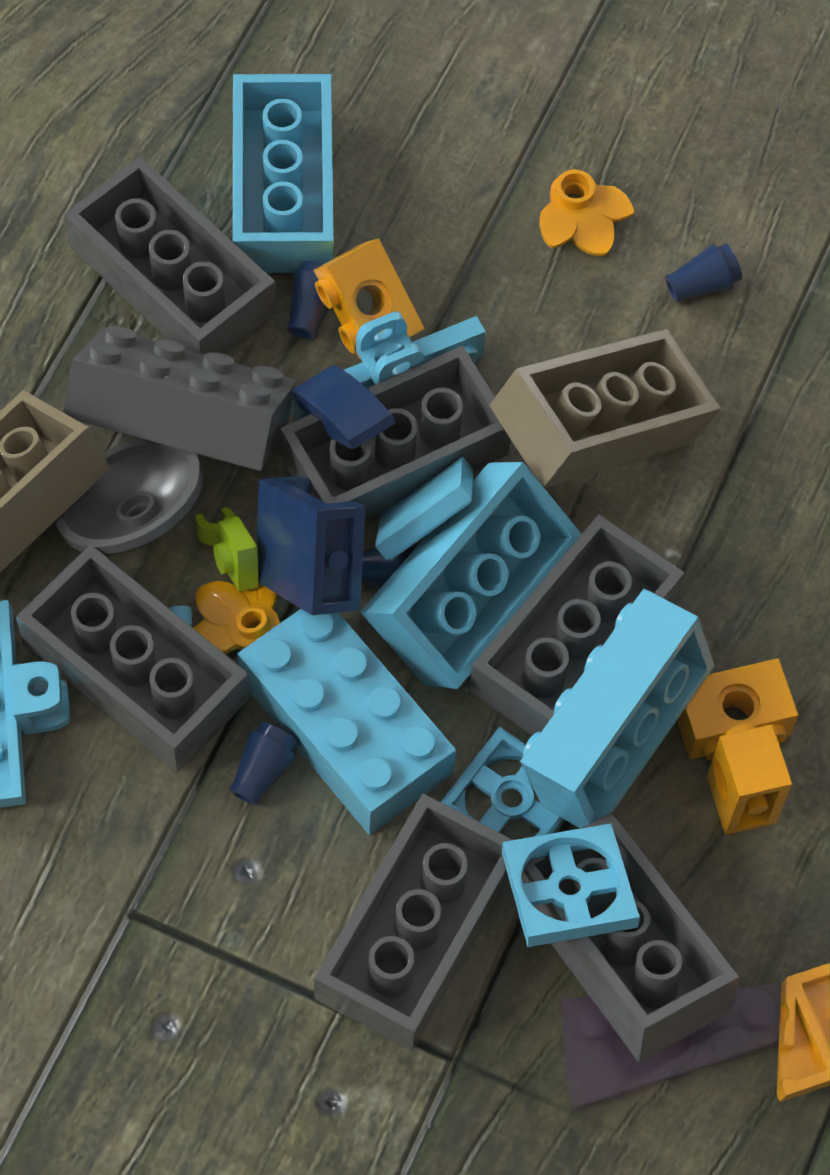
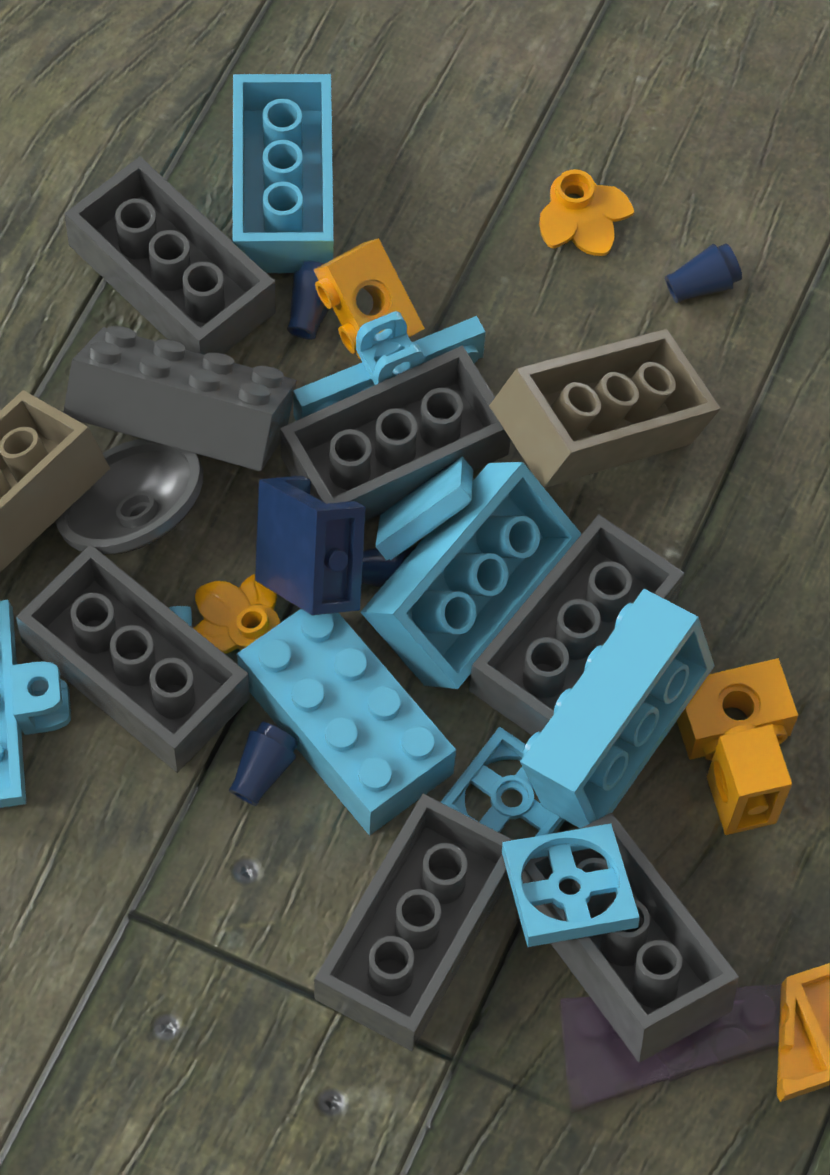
(233, 548): lime plate -> none
(344, 405): dark blue slope -> none

